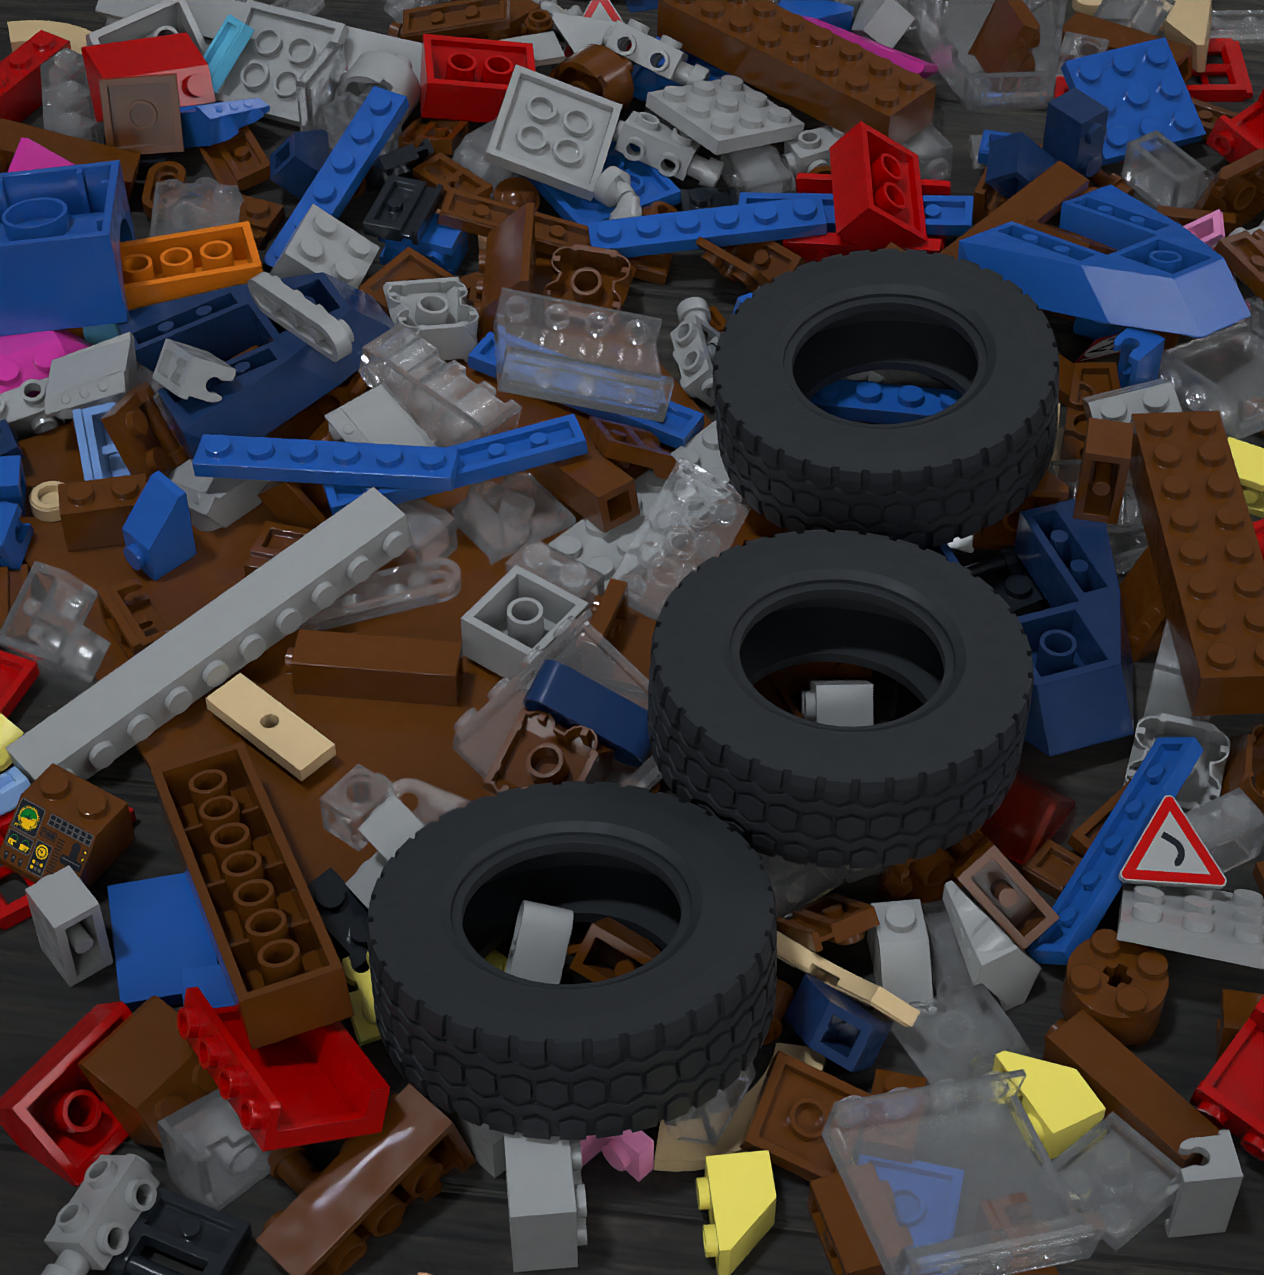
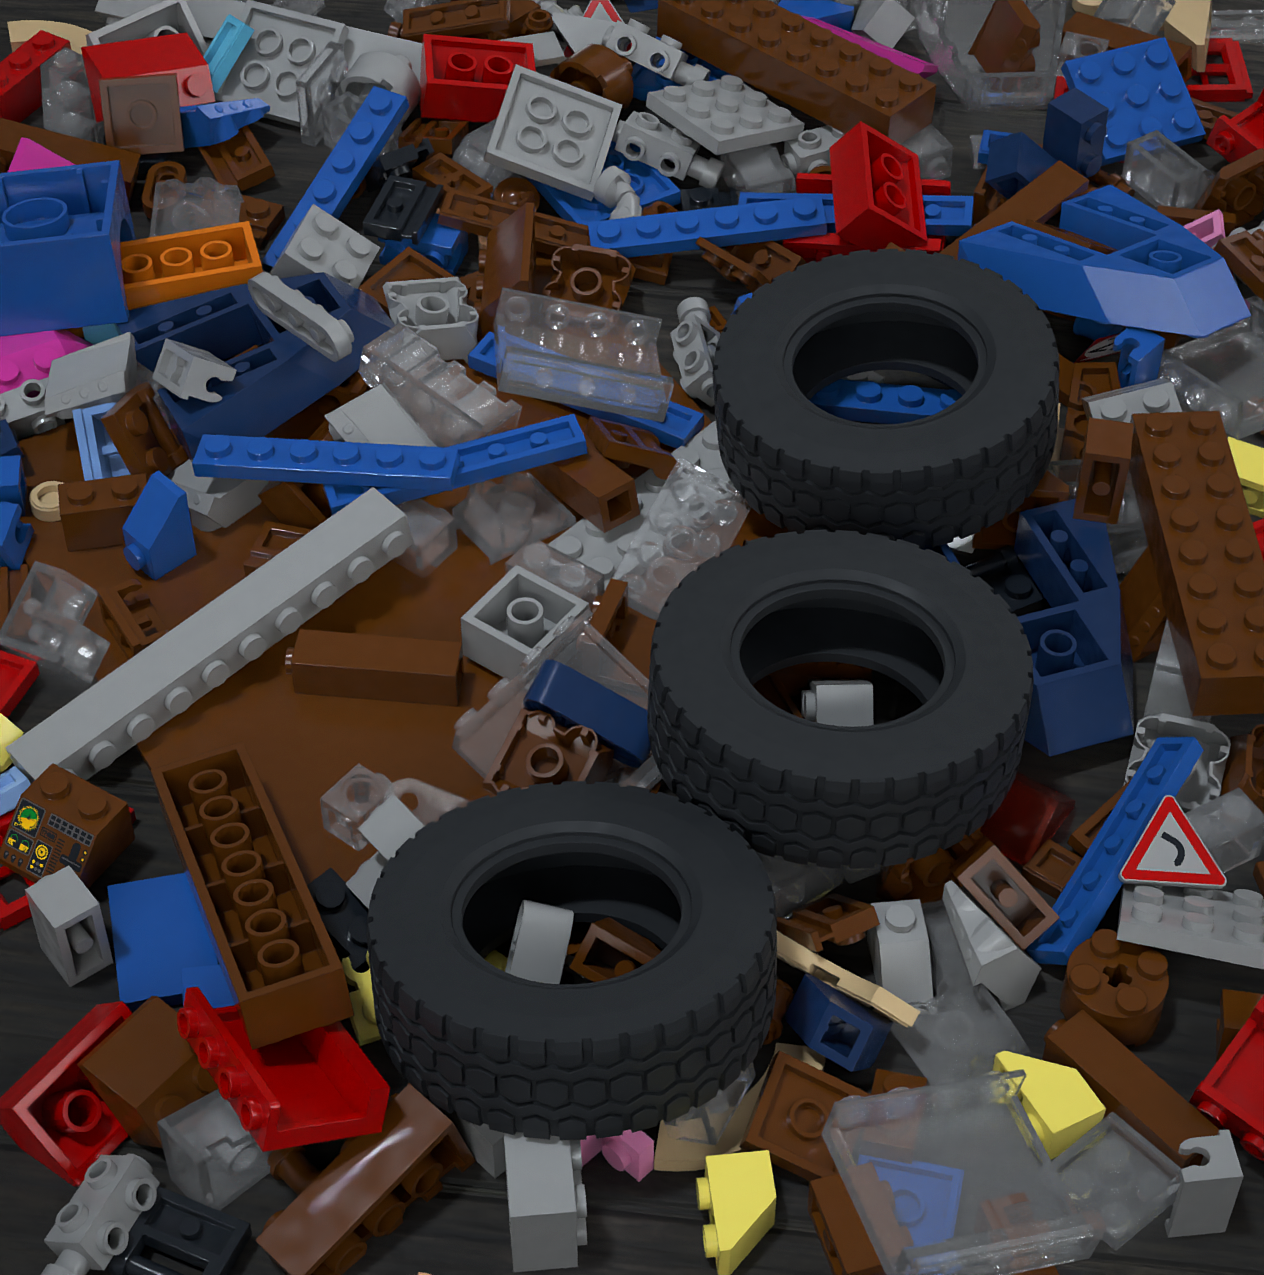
(271, 726): tan tile -> none
(299, 160): dark blue slope -> none
(391, 592): clear plate -> none

